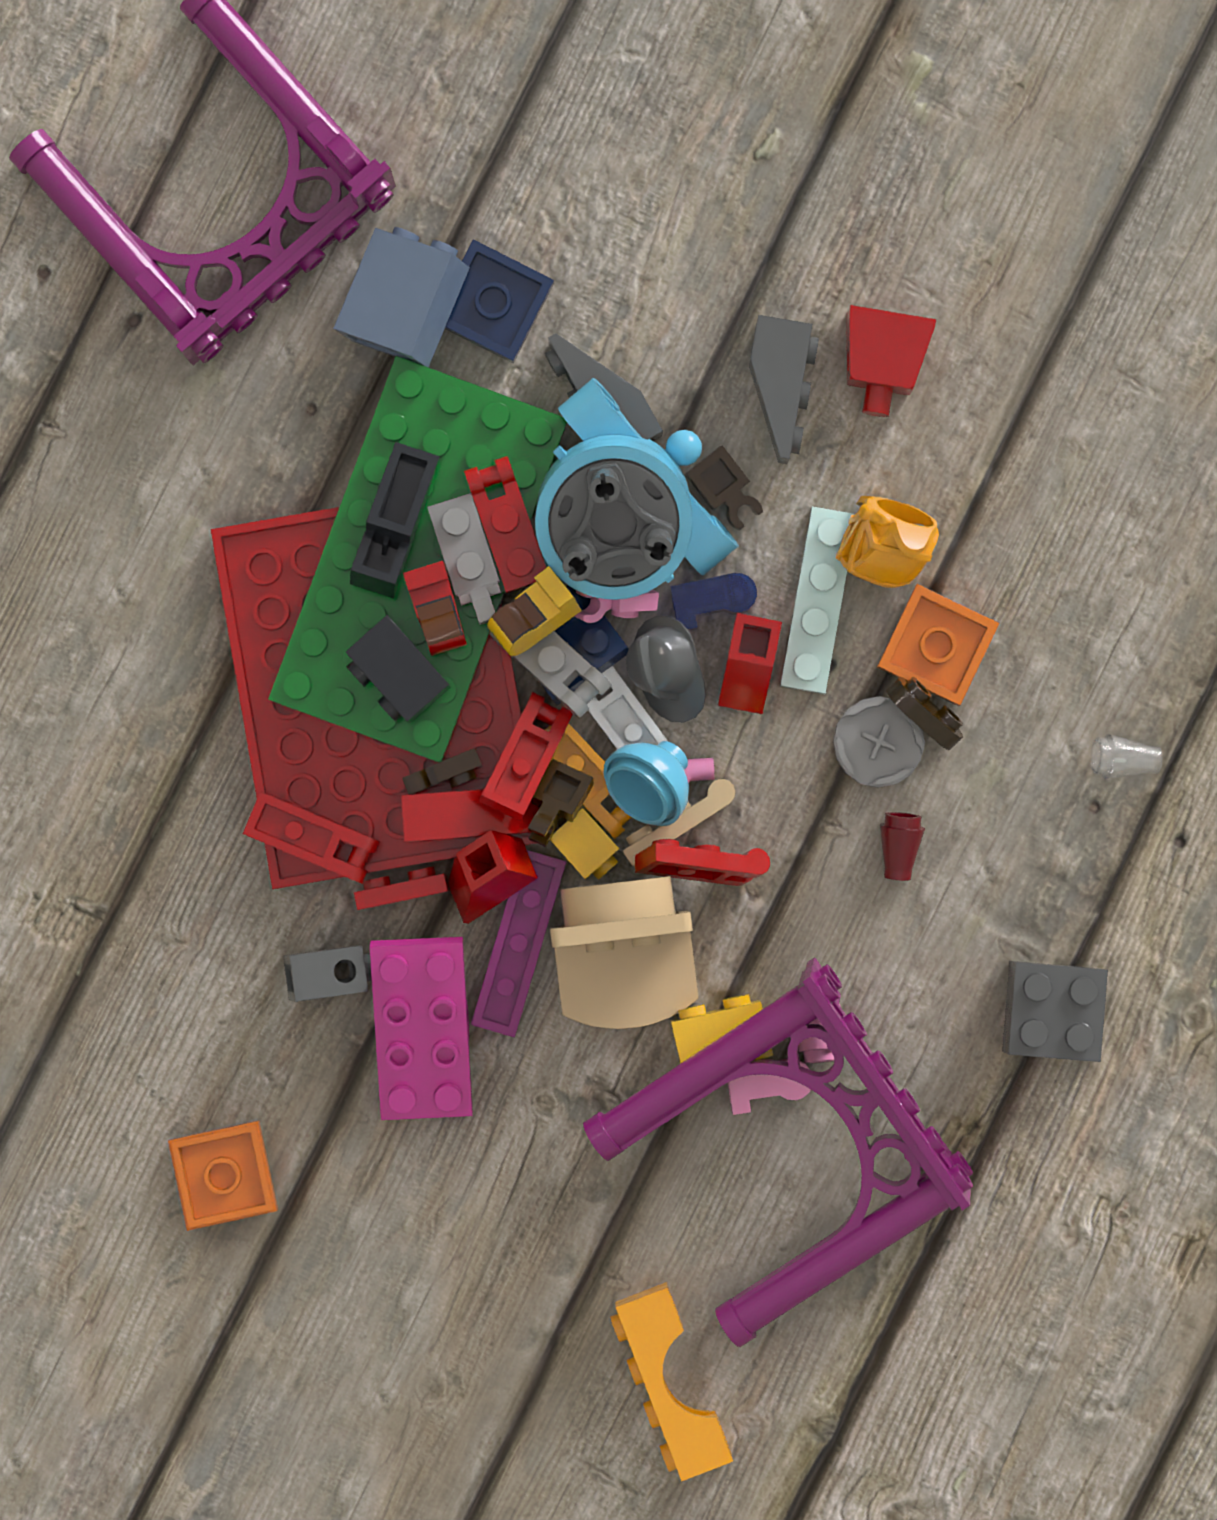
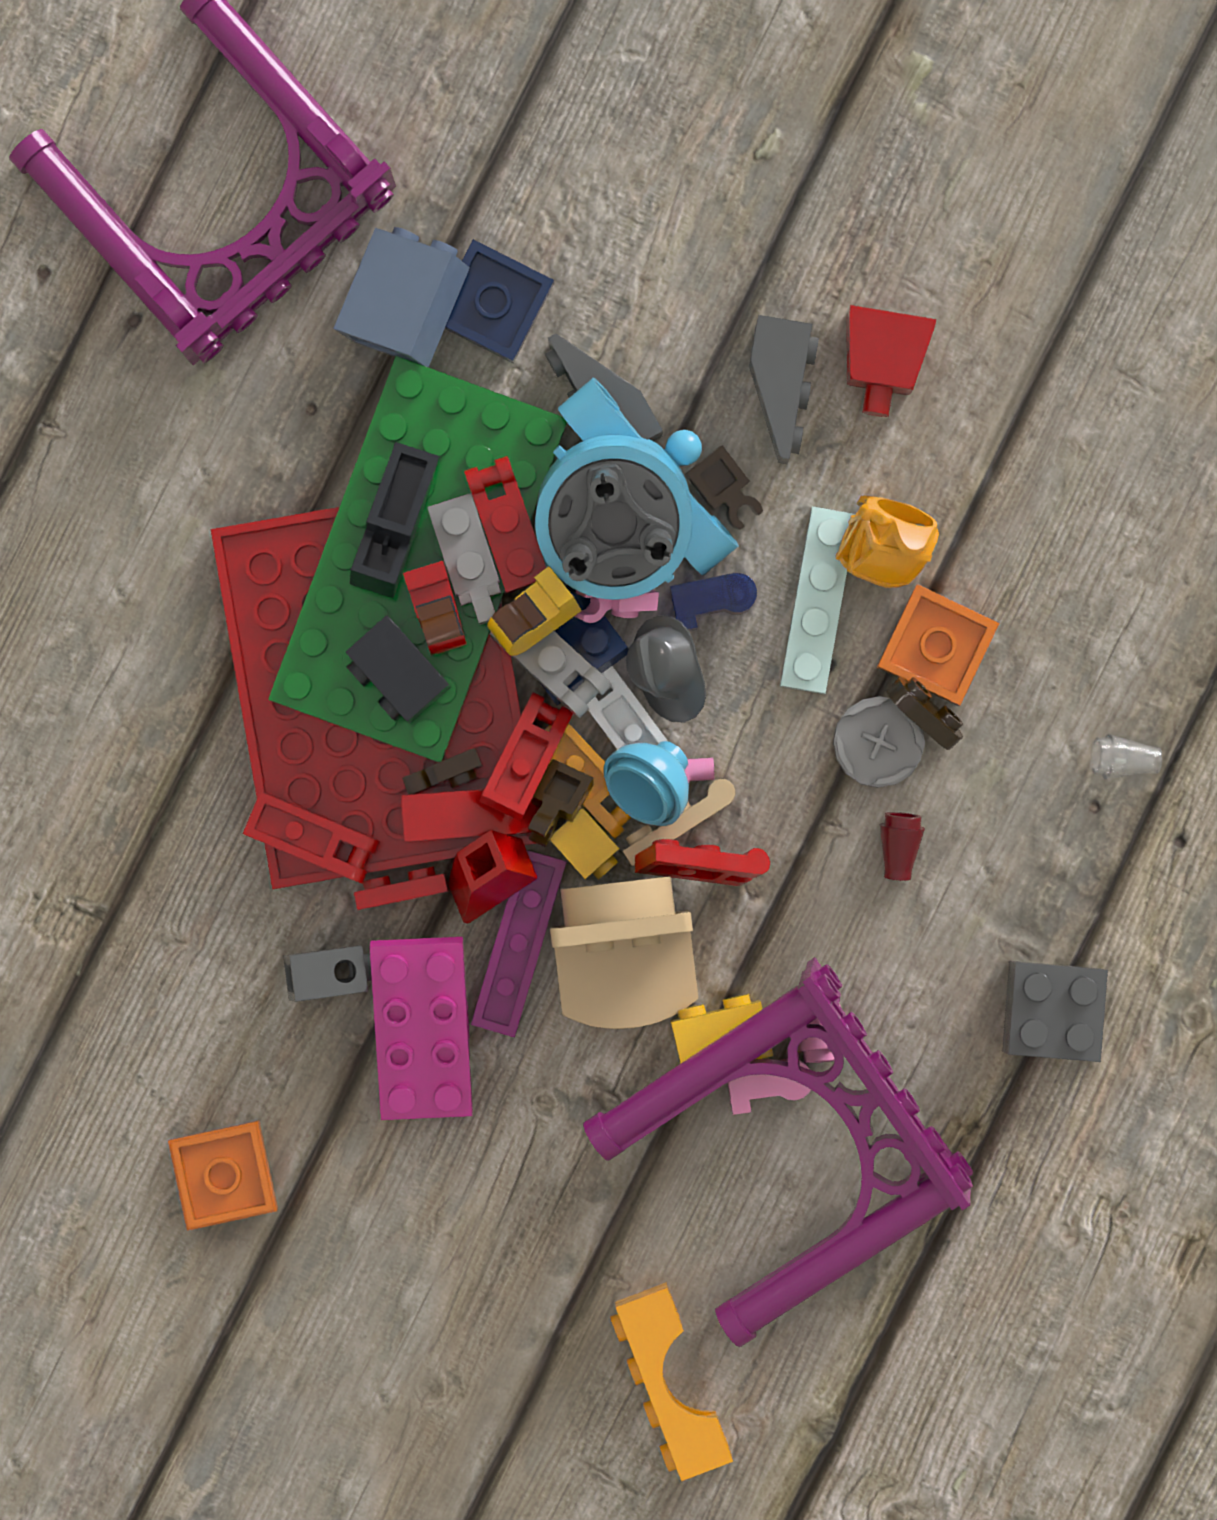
(749, 663): red slope -> none

